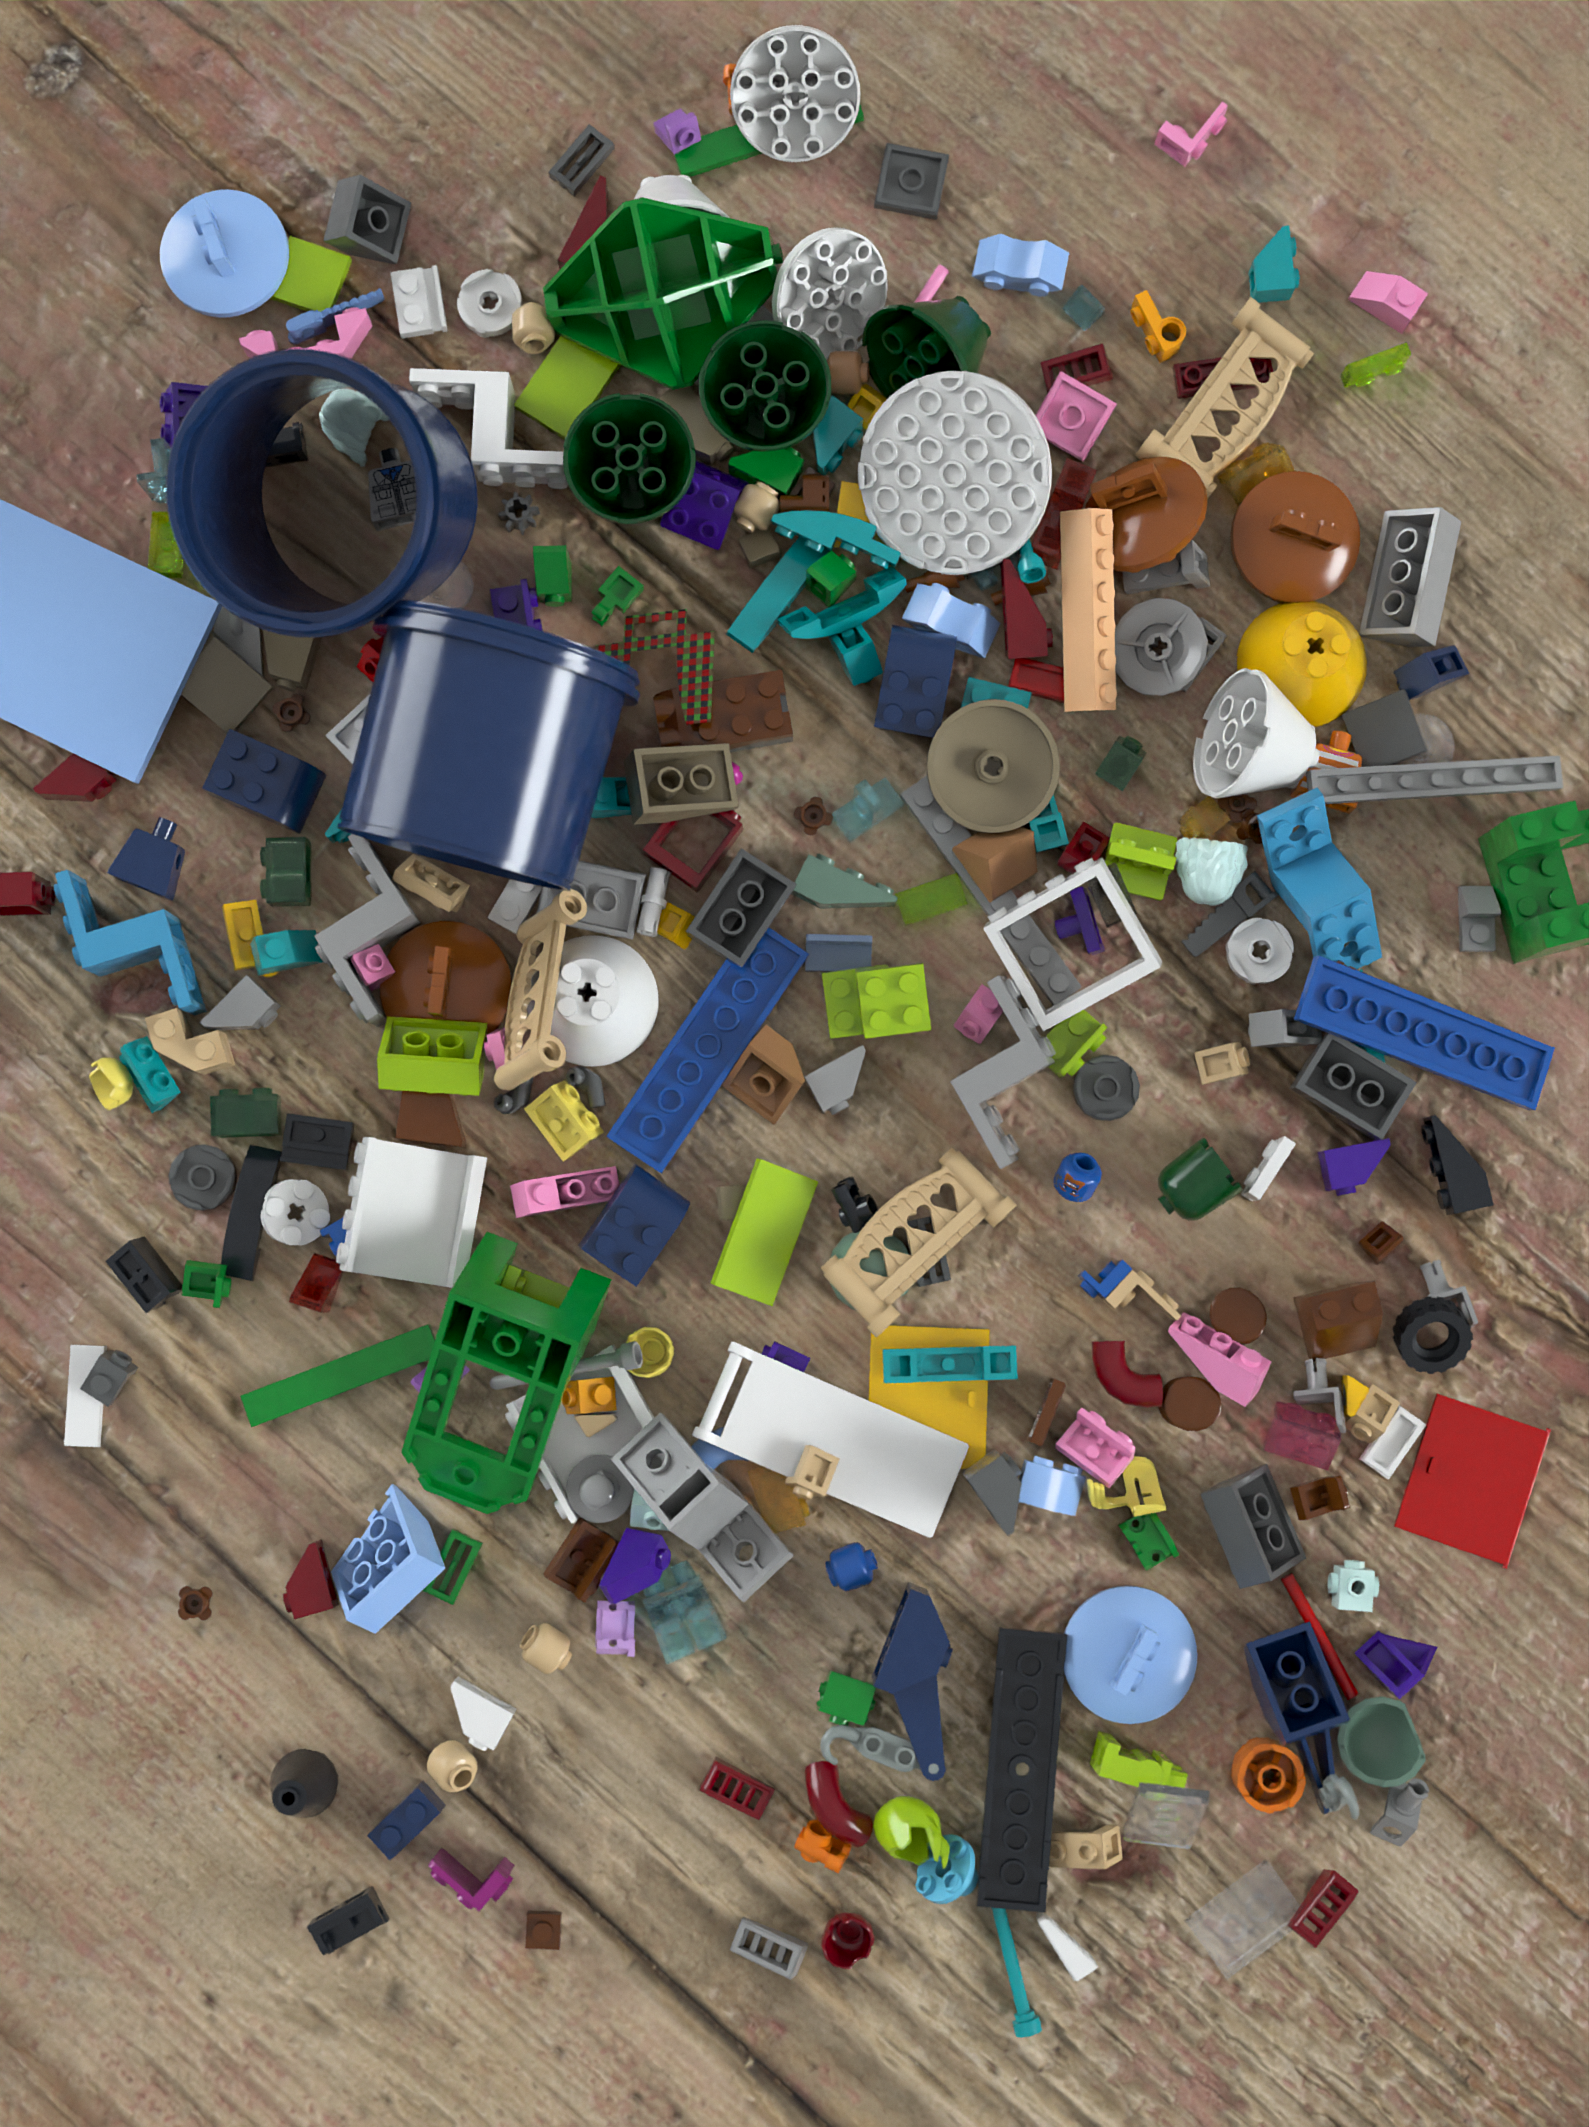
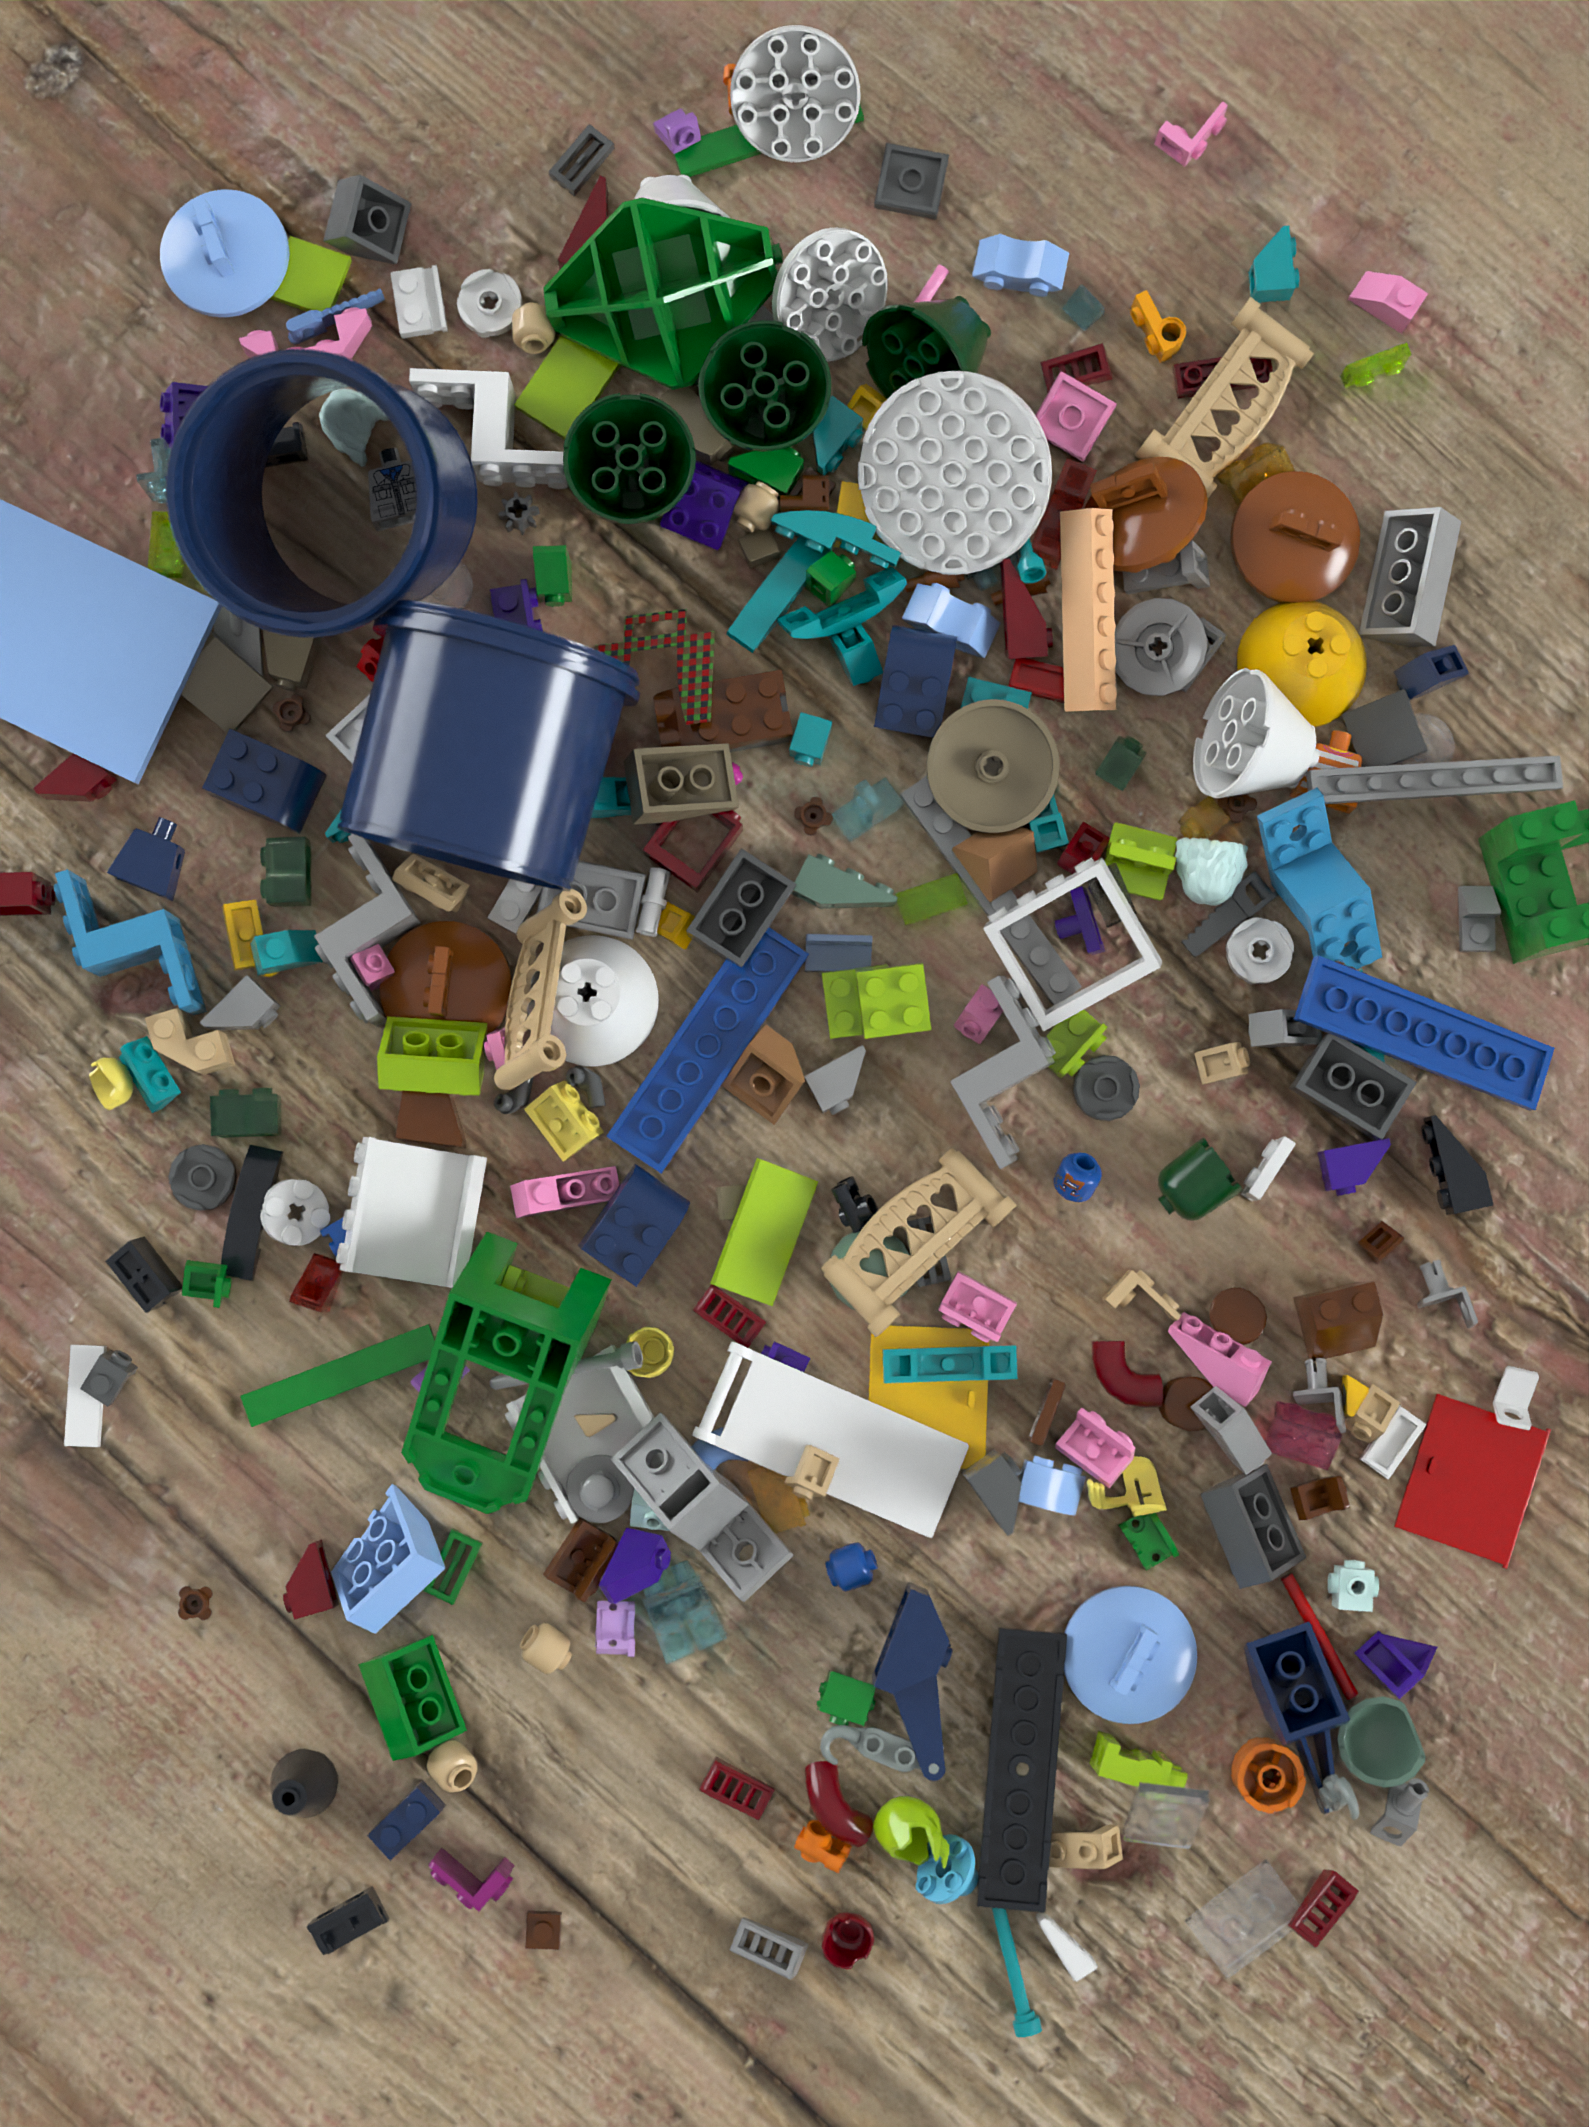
(317, 1141): black plate -> none
(412, 1698): none -> green slope
(481, 1714): white slope -> none
(590, 1396): light orange bracket -> none
(617, 592): green plate -> none
(705, 1301): none -> dark red slope
(810, 740): none -> teal brick
(847, 372): medium nougat head -> none
(976, 1307): none -> bright pink bracket
(1111, 1276): blue bracket -> none
(1232, 1430): none -> light grey slope
(1245, 830): reddish brown plate -> none
(1439, 1357): black tyre -> none
(1514, 1396): none -> white bracket

